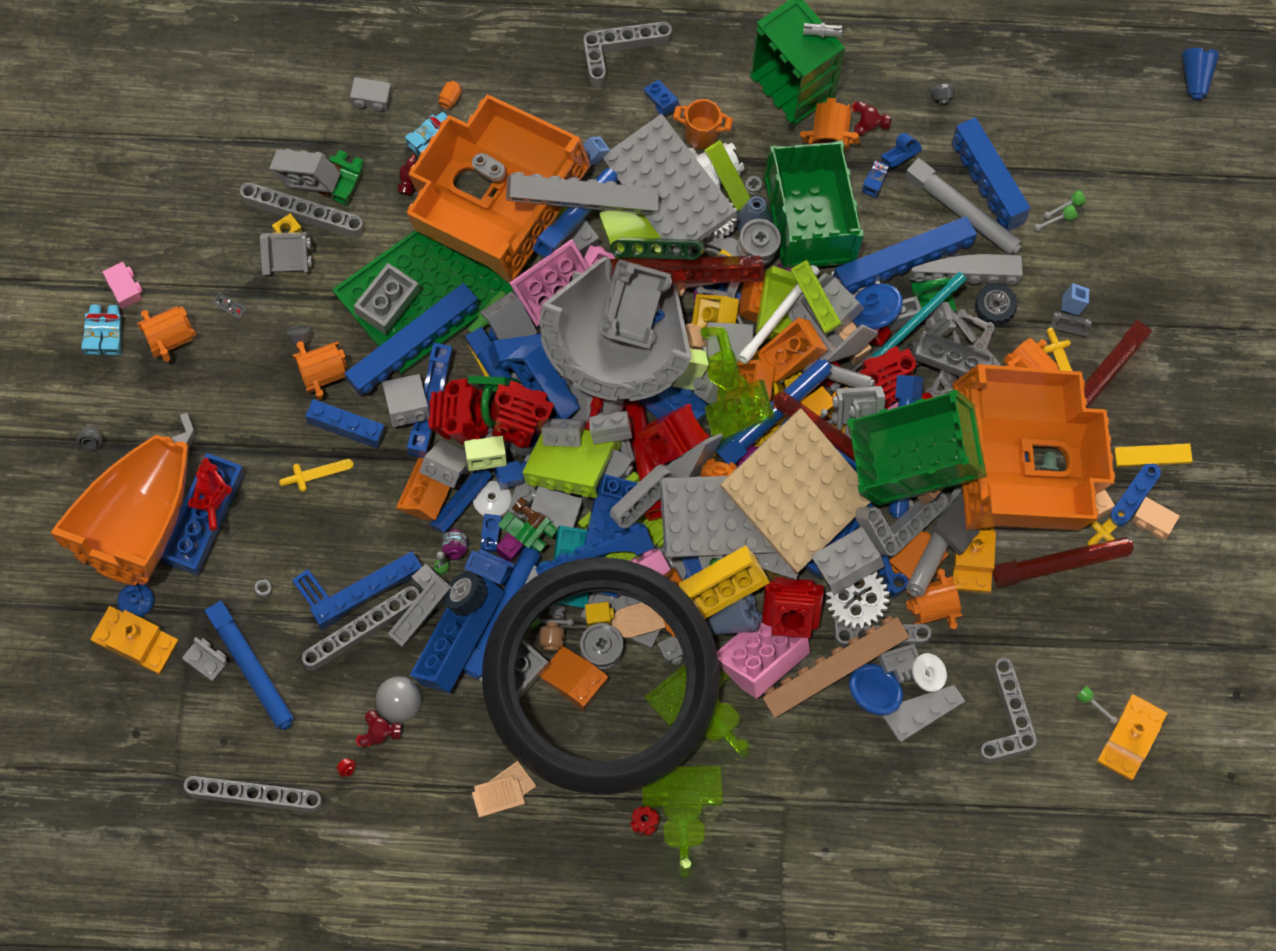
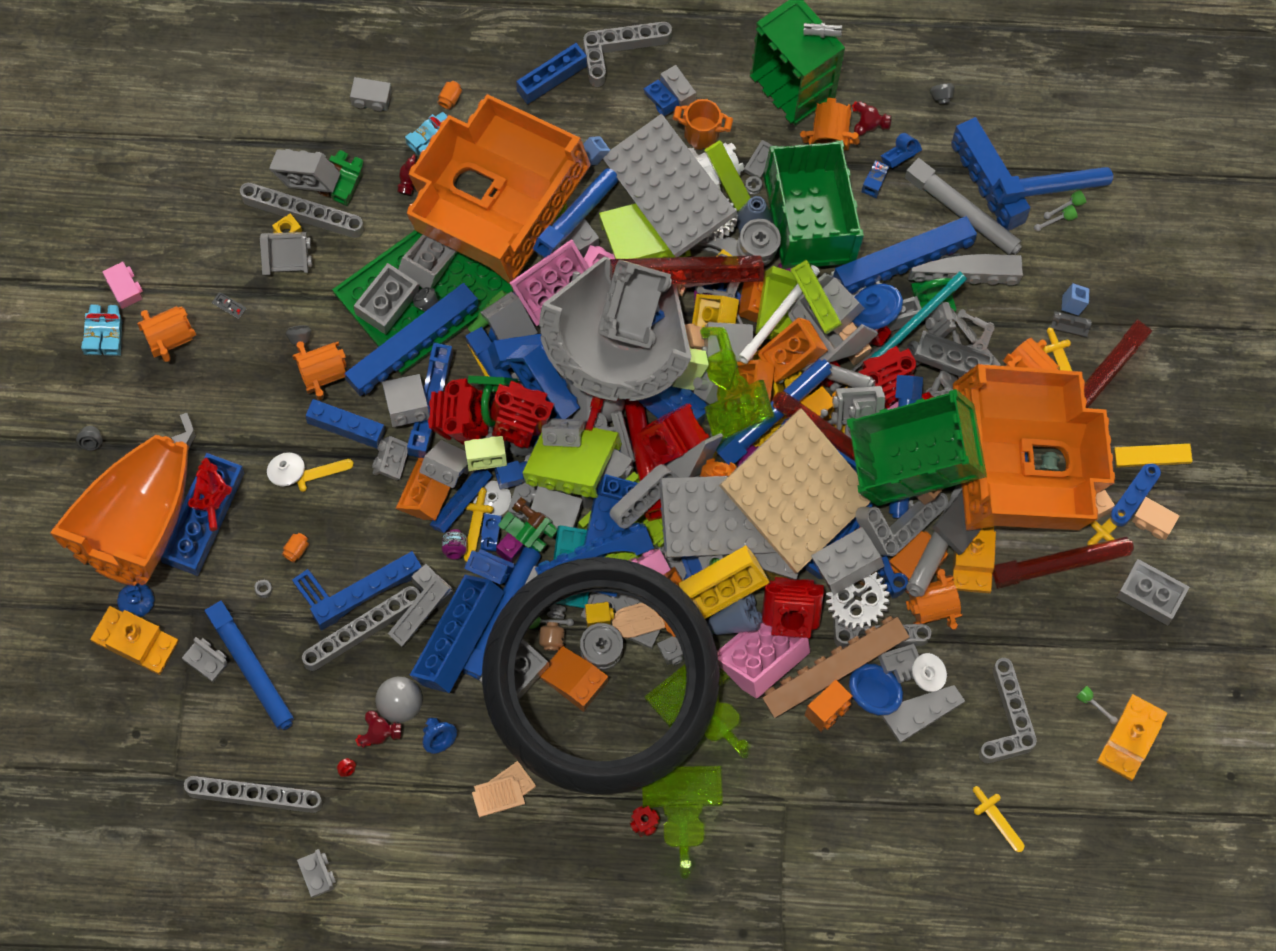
(285, 475): none -> white dish
(295, 547): none -> orange brick
(315, 873): none -> light grey bracket
(390, 458): none -> light grey bracket
(425, 298): none -> dark grey cone
(426, 261): none -> light grey slope
(438, 736): none -> blue hair
(443, 565): bright green hinge -> none
(466, 593): black wheel -> none
(478, 510): none -> yellow sword
(487, 166): light grey plate -> none
(551, 73): none -> blue brick
(582, 194): light grey brick -> none
(610, 427): light grey brick -> none
(665, 244): dark green beam -> none
(678, 86): none -> light grey brick
(757, 162): none -> light grey plate
(828, 706): none -> orange brick
(997, 818): none -> yellow sword
(1002, 297): black wheel -> none
(1012, 188): none -> blue brick
(1152, 592): none -> light grey brick
(1199, 70): blue cone -> none

